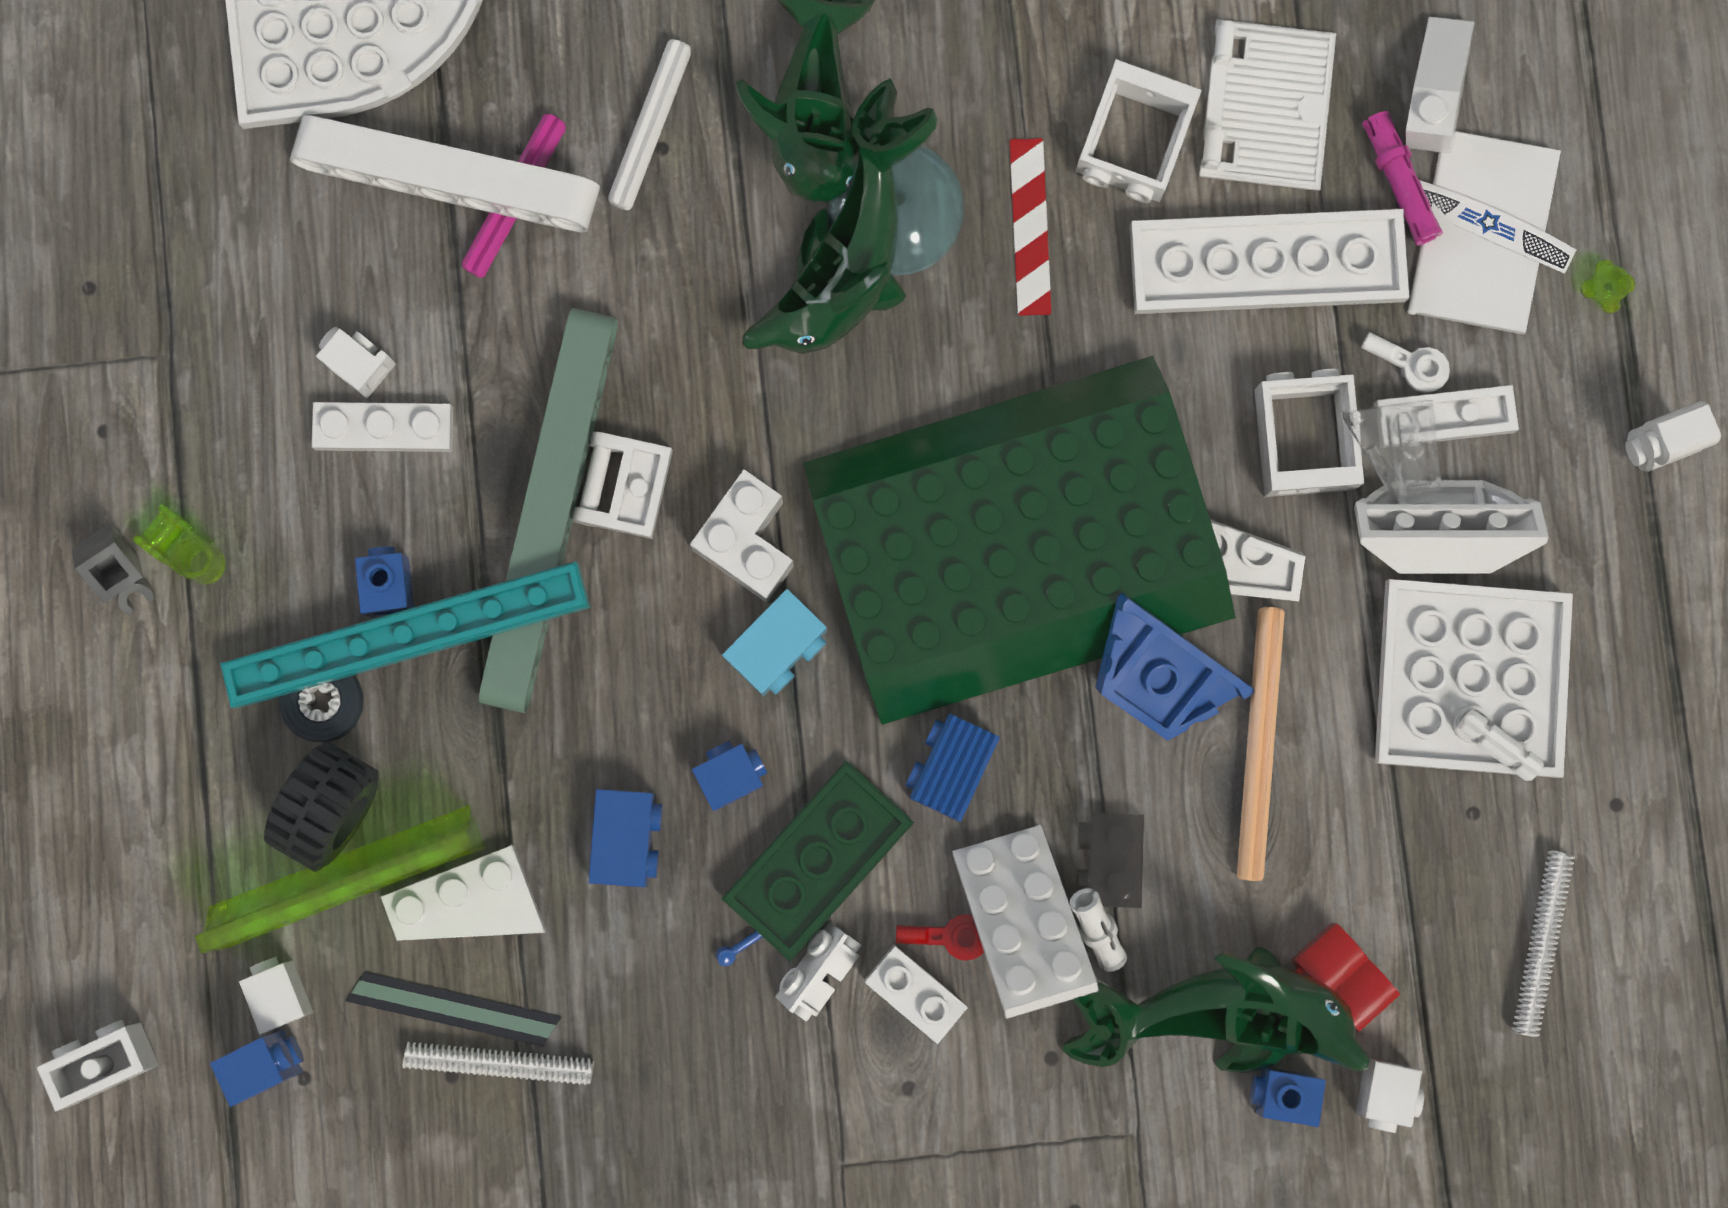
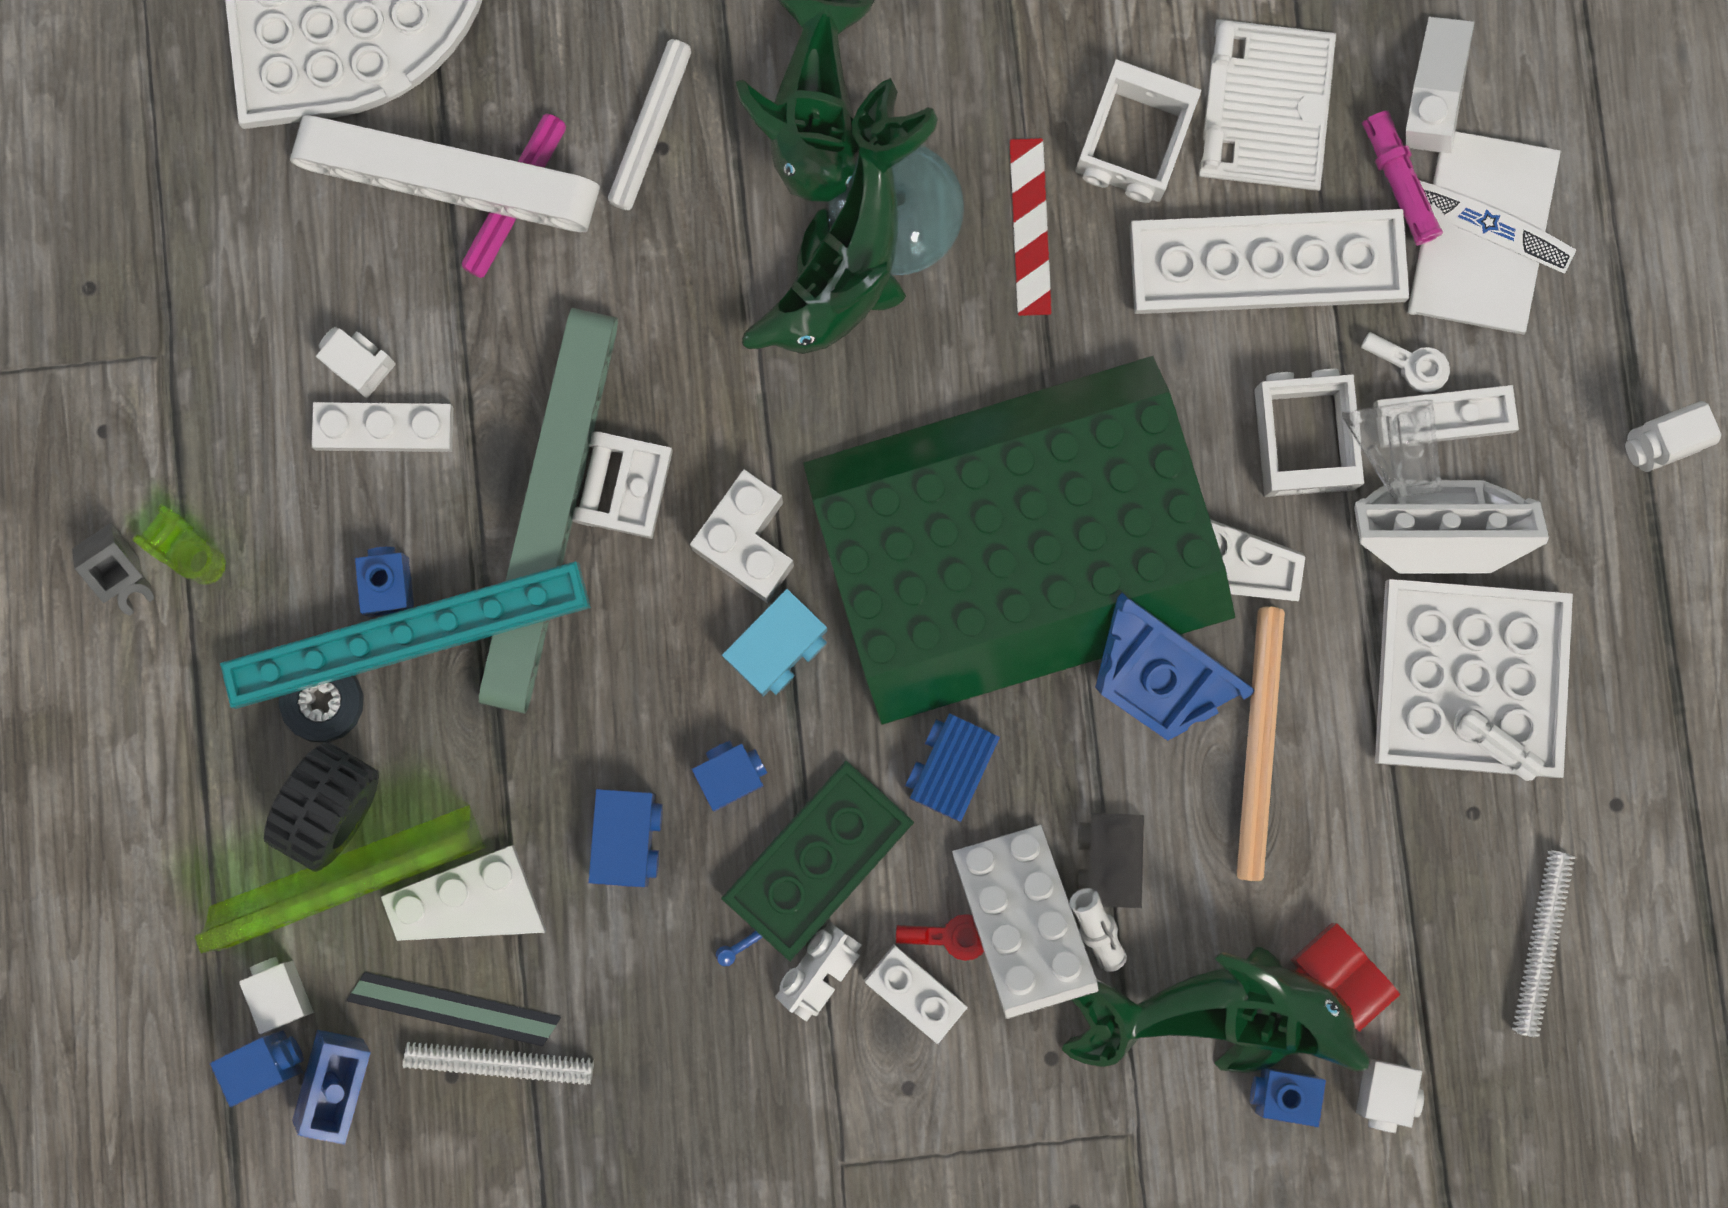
(93, 1068): white brick -> none
(331, 1087): none -> blue brick
(1608, 273): clear neon green plate -> none

